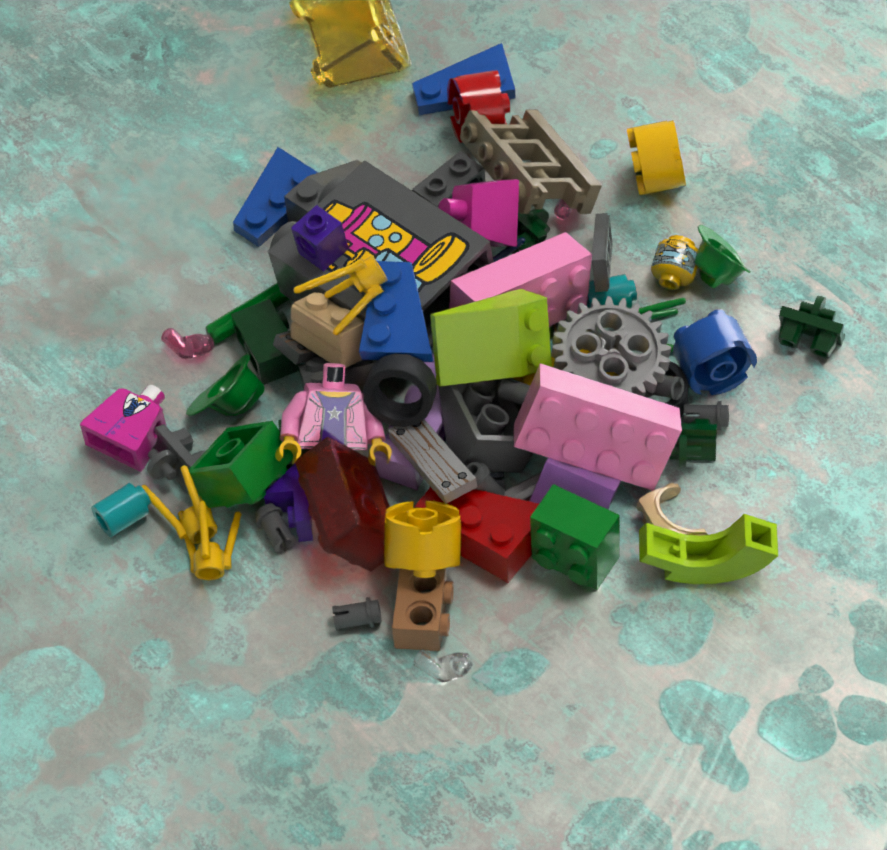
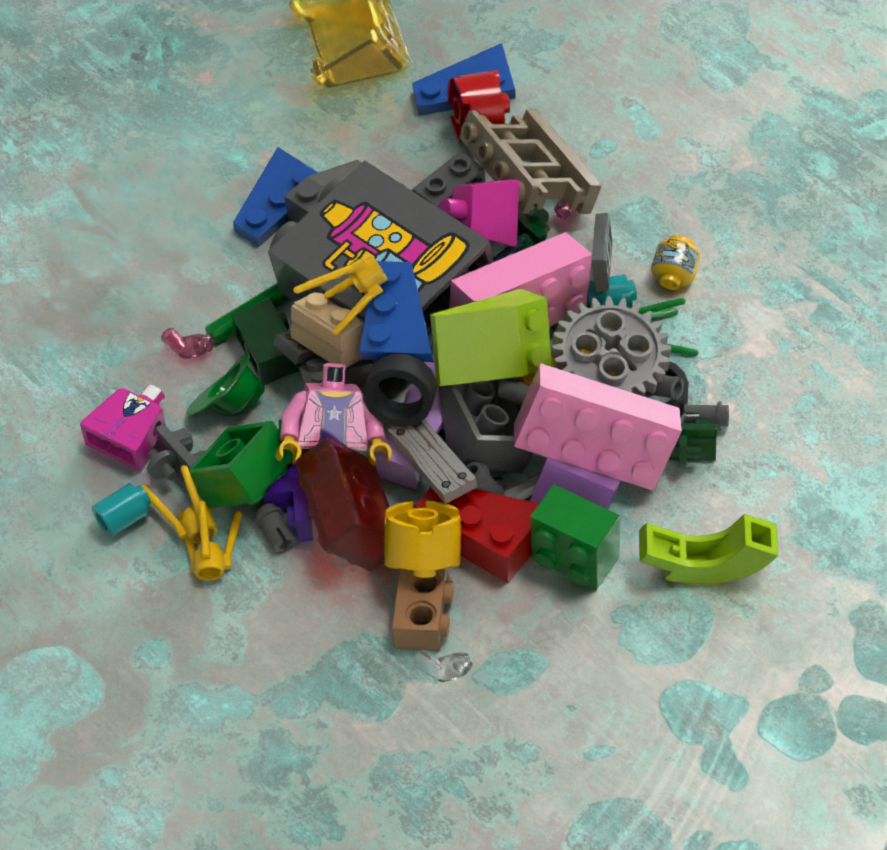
(320, 238): dark purple brick -> none
(357, 614): dark grey pin -> none
(650, 507): tan helmet -> none
(656, 157): yellow brick -> none
(713, 353): blue brick -> none
(717, 259): green piece -> none
(812, 321): dark green hips -> none

